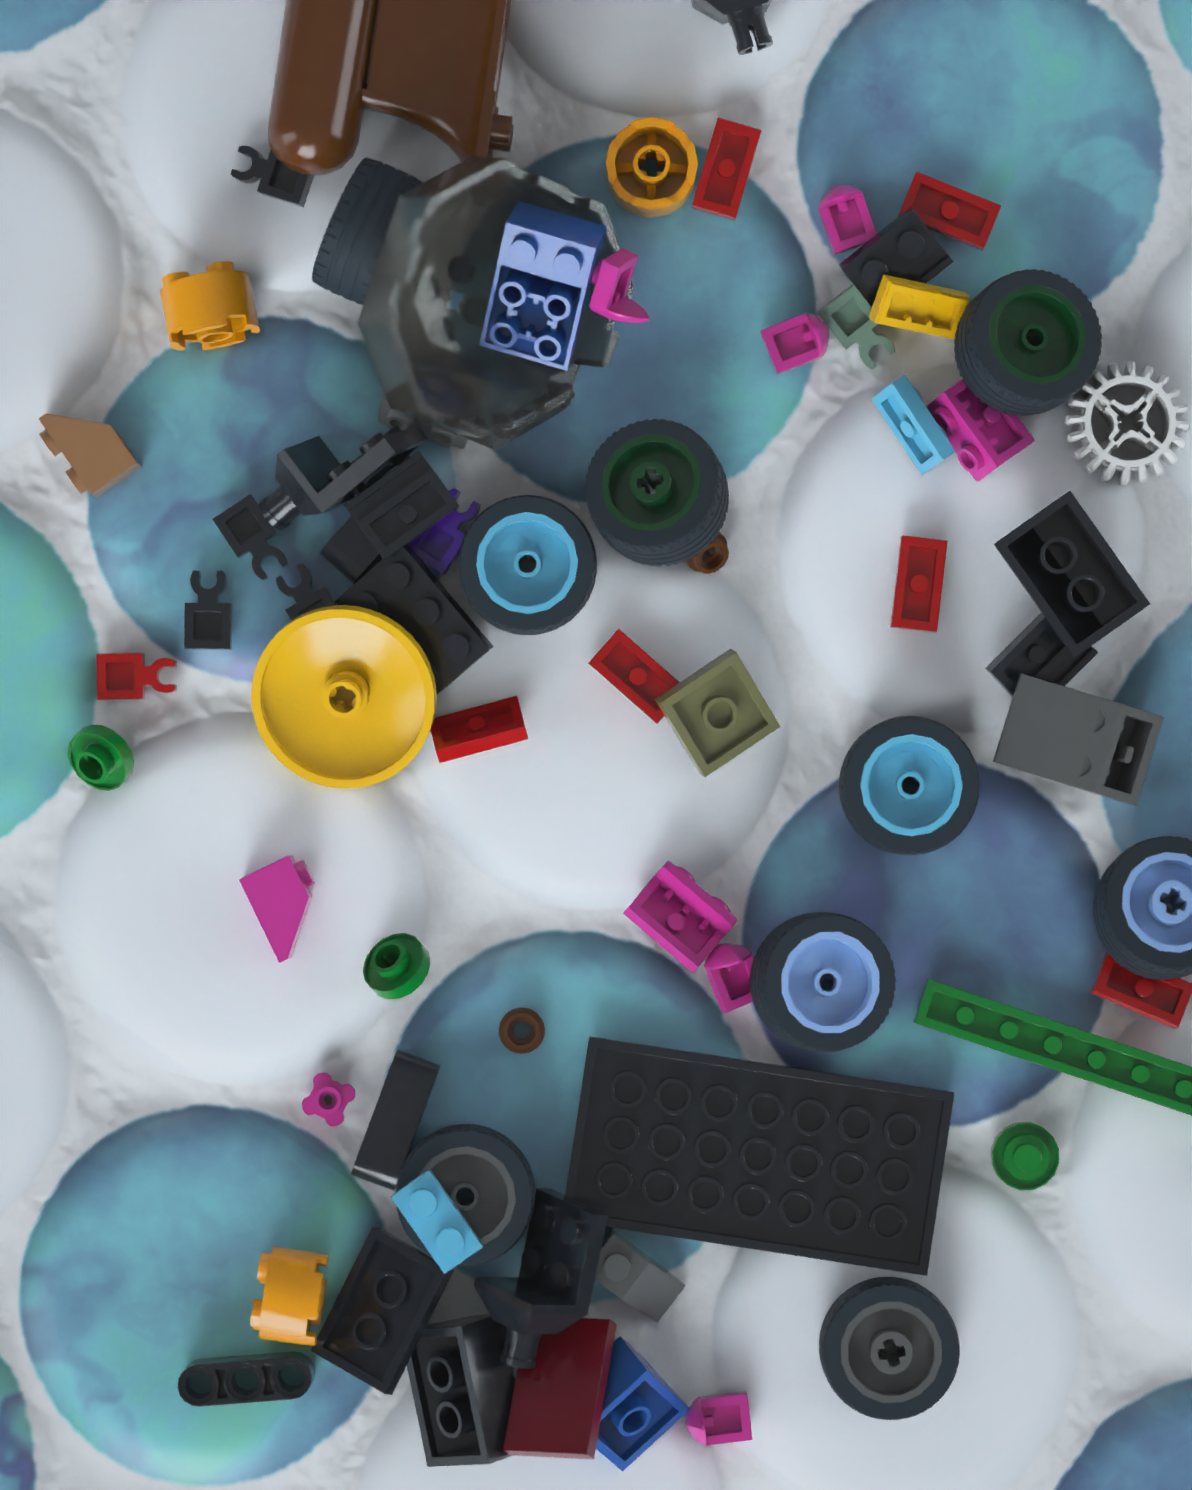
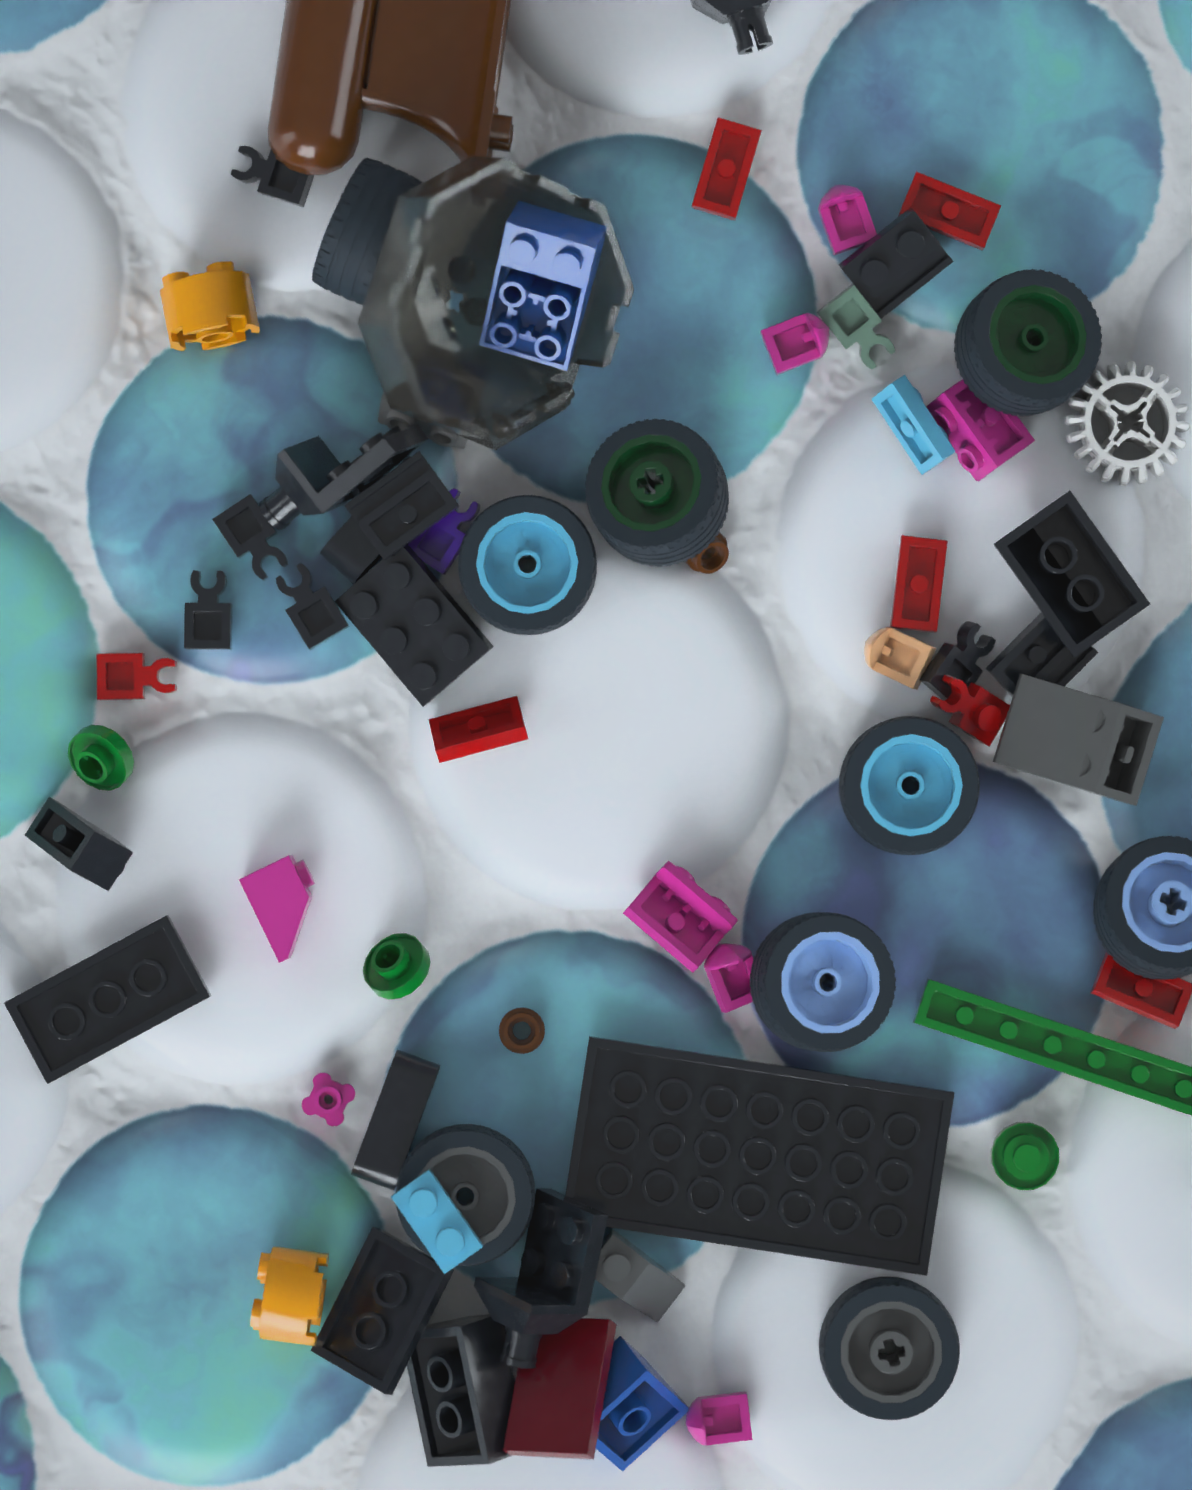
(78, 844): none -> black slope
(93, 450): medium nougat slope -> none
(107, 999): none -> black plate
(227, 1391): black beam -> none
(344, 696): yellow dish -> none
(611, 283): dark pink plate -> none
(633, 673): red plate -> none
(672, 151): light orange brick -> none
(717, 712): olive plate -> none
(898, 656): none -> light nougat plate
(918, 306): yellow plate -> none
(958, 660): none -> black plate
(973, 710): none -> red plate

